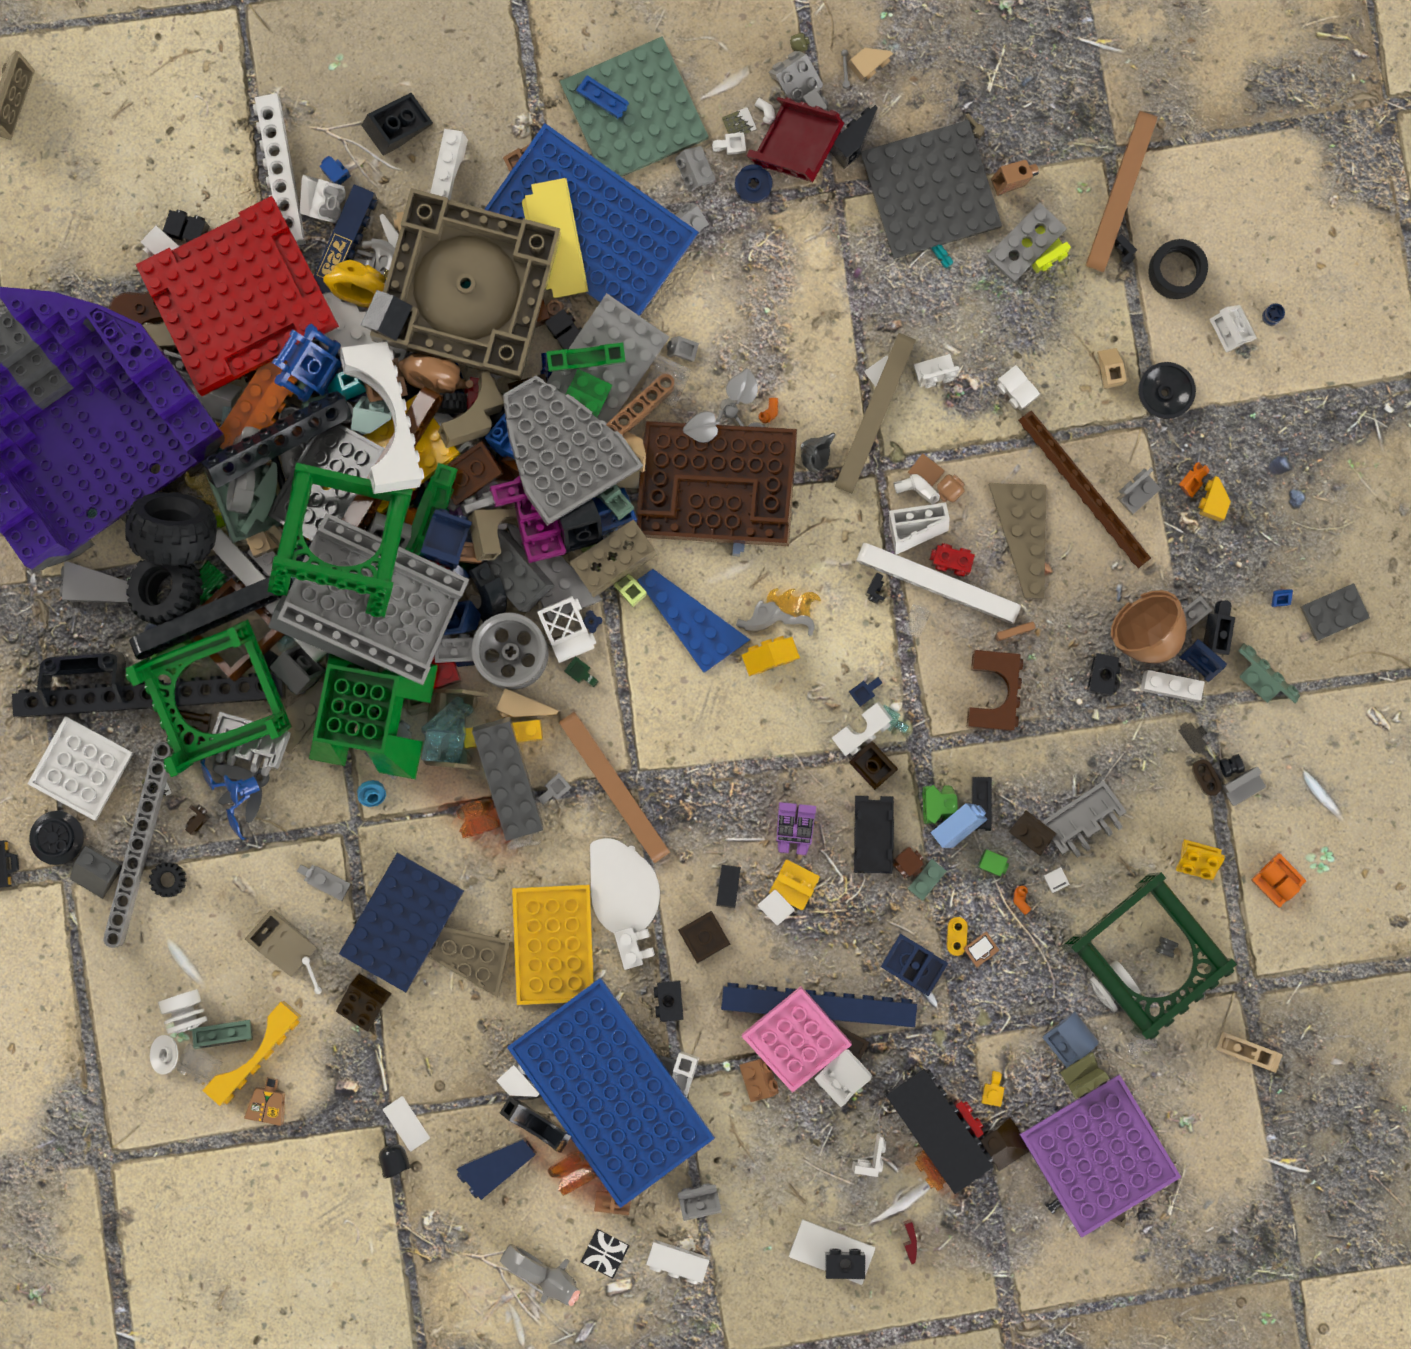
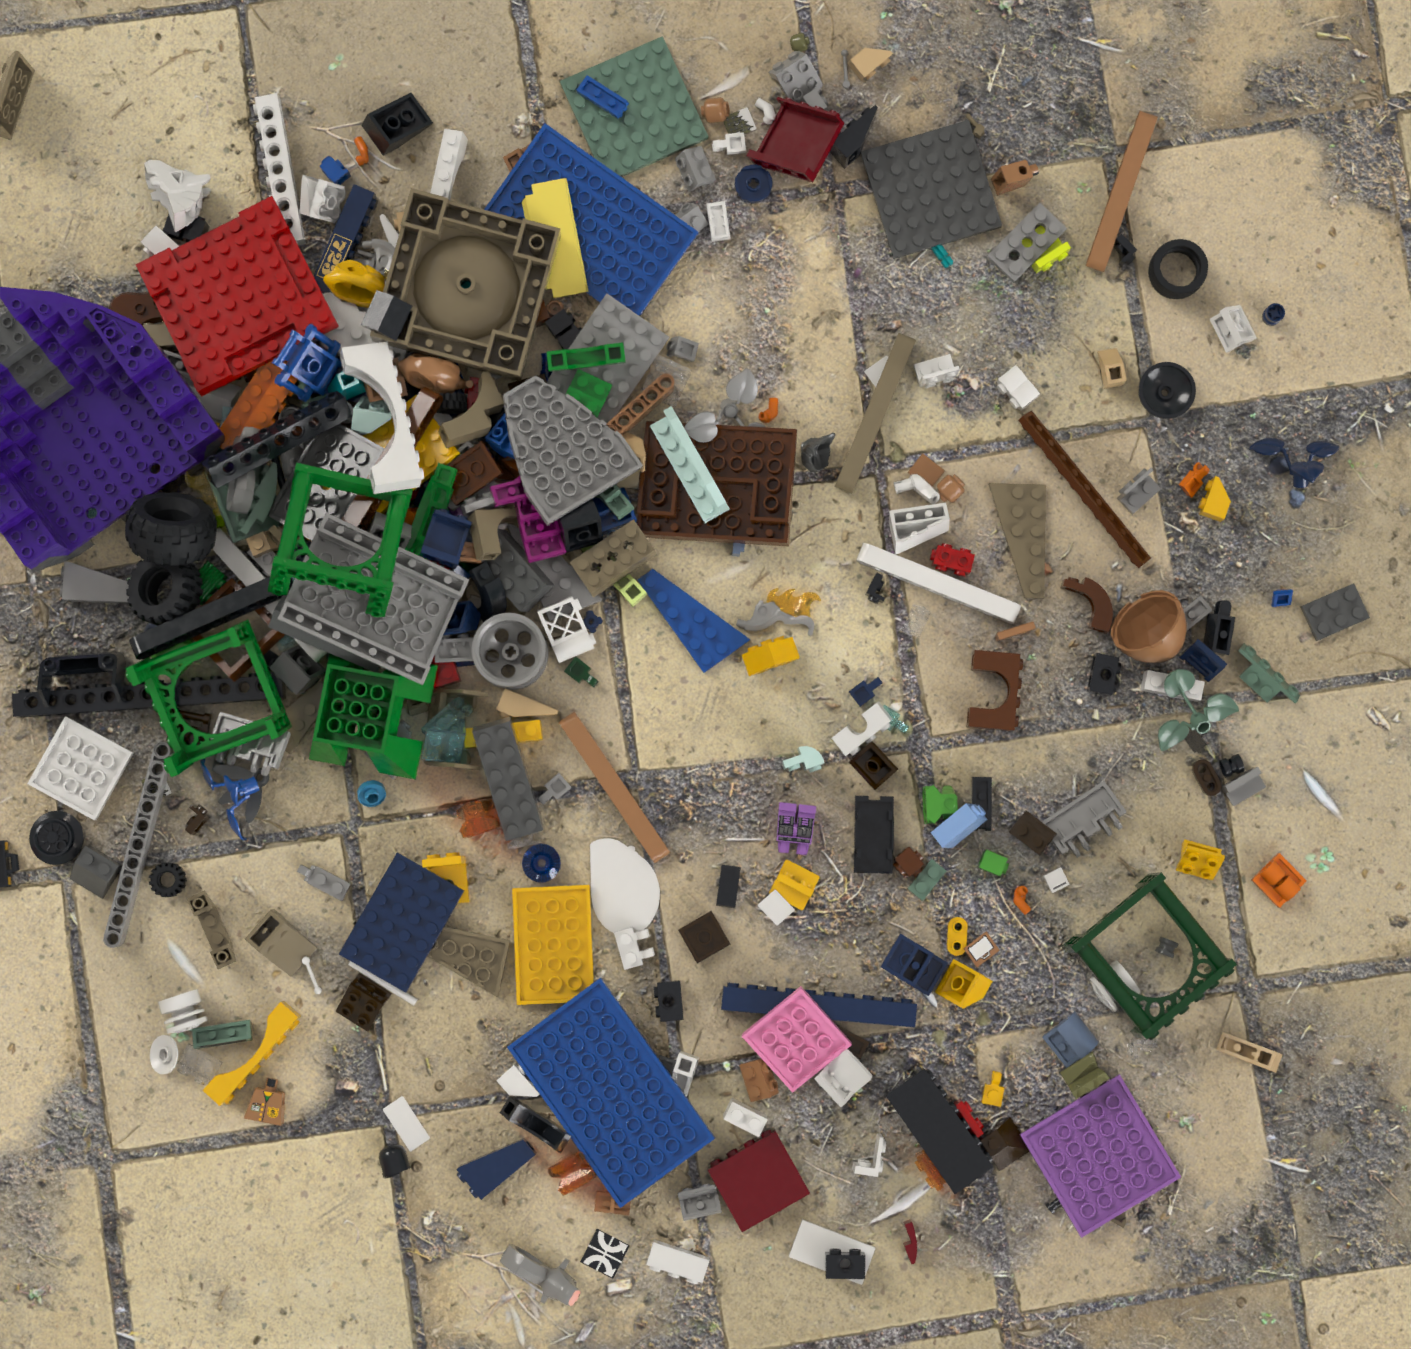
(177, 191): none -> white animal
(214, 929): none -> dark tan slope
(363, 149): none -> orange arm
(405, 996): none -> white bar
(450, 867): none -> yellow bracket
(532, 868): none -> clear blue dish
(689, 466): none -> light aqua plate
(715, 110): none -> medium nougat head
(718, 221): none -> white plate
(745, 1117): none -> white brick
(758, 1180): none -> dark red panel
(808, 757): none -> light aqua brick
(963, 985): none -> yellow slope
(1098, 598): none -> reddish brown arch
(1218, 708): none -> sand green plant
(1303, 471): none -> dark blue plant

